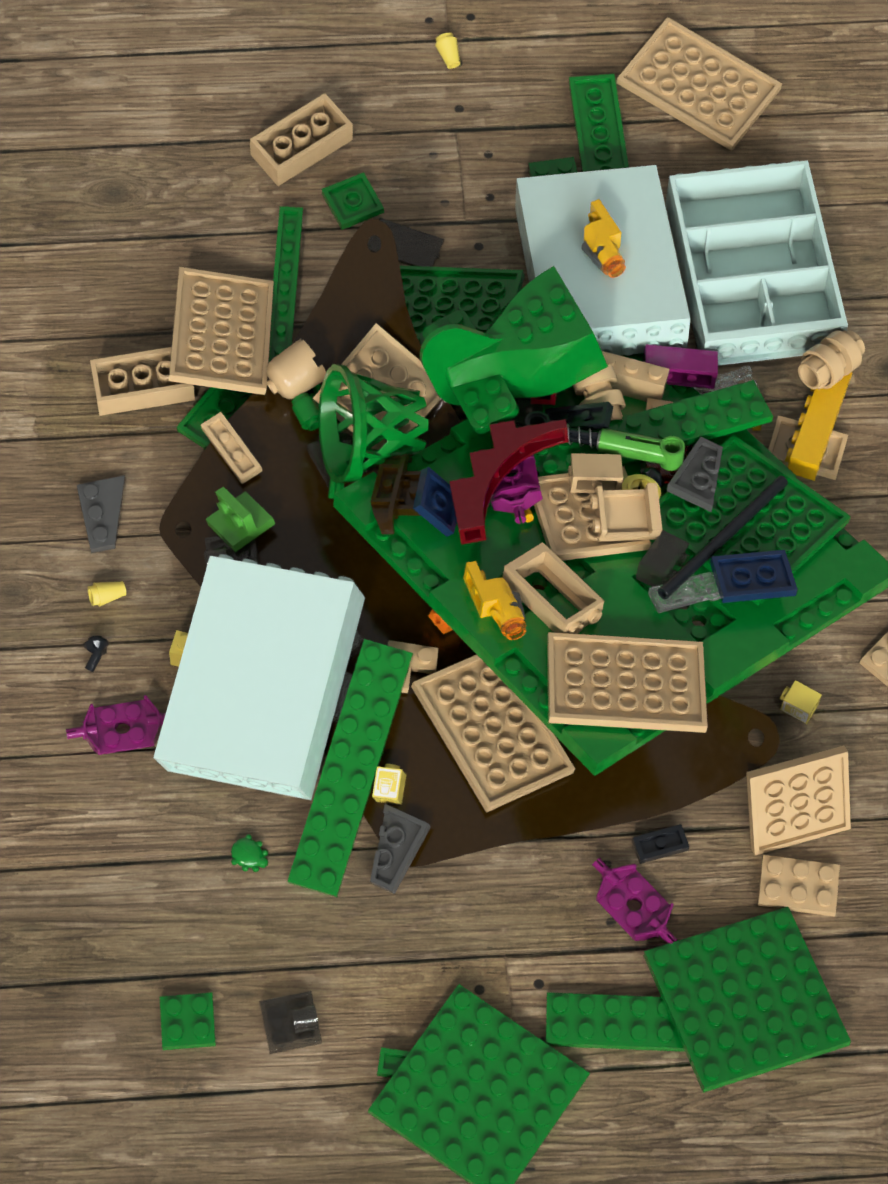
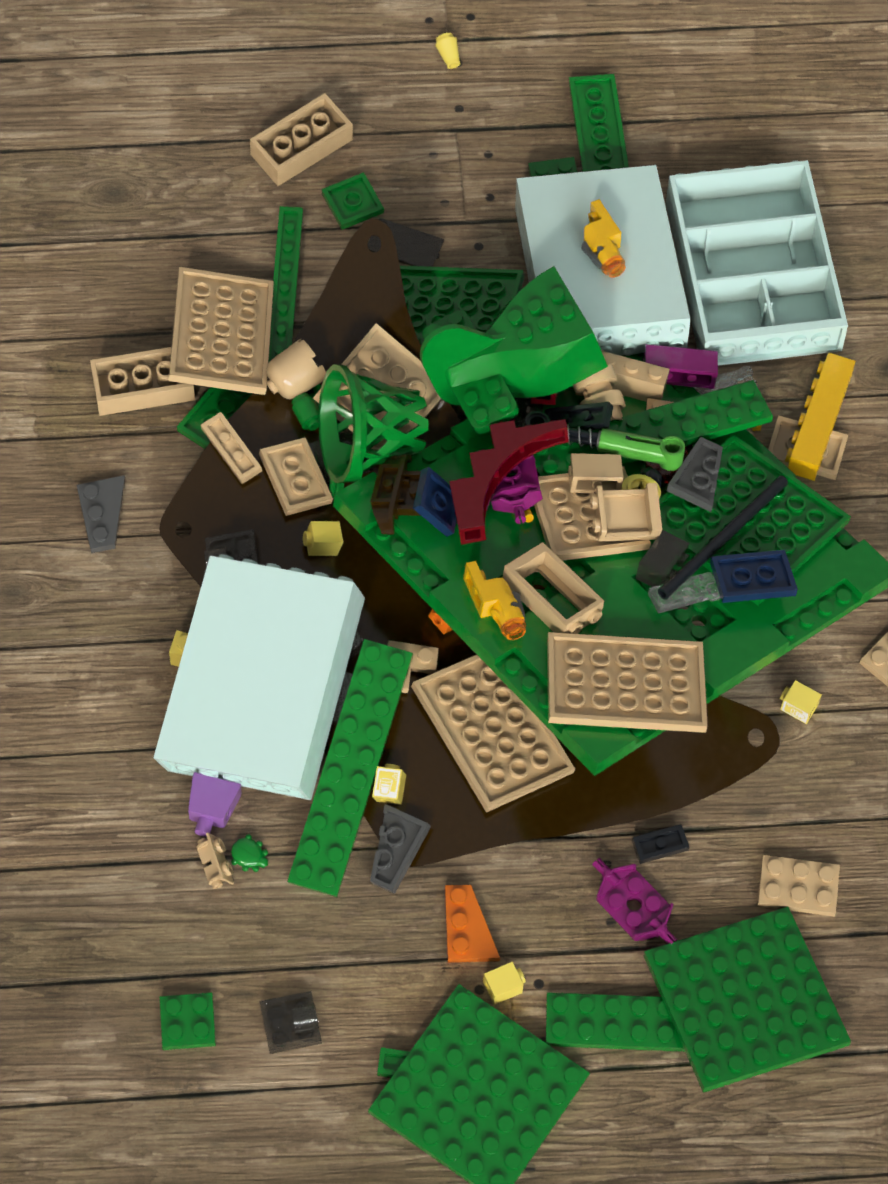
(97, 646): black plate -> none
(101, 725): magenta plate -> none
(105, 592): light yellow cone -> none
(212, 802): none -> medium lavender torso
(213, 851): none -> tan hinge
(238, 519): bright green bracket -> none
(295, 476): none -> tan plate
(323, 538): none -> light yellow brick
(466, 928): none -> orange wing
(504, 983): none -> light yellow brick
(699, 83): tan plate -> none
(799, 800): tan plate -> none
(831, 359): tan piece -> none

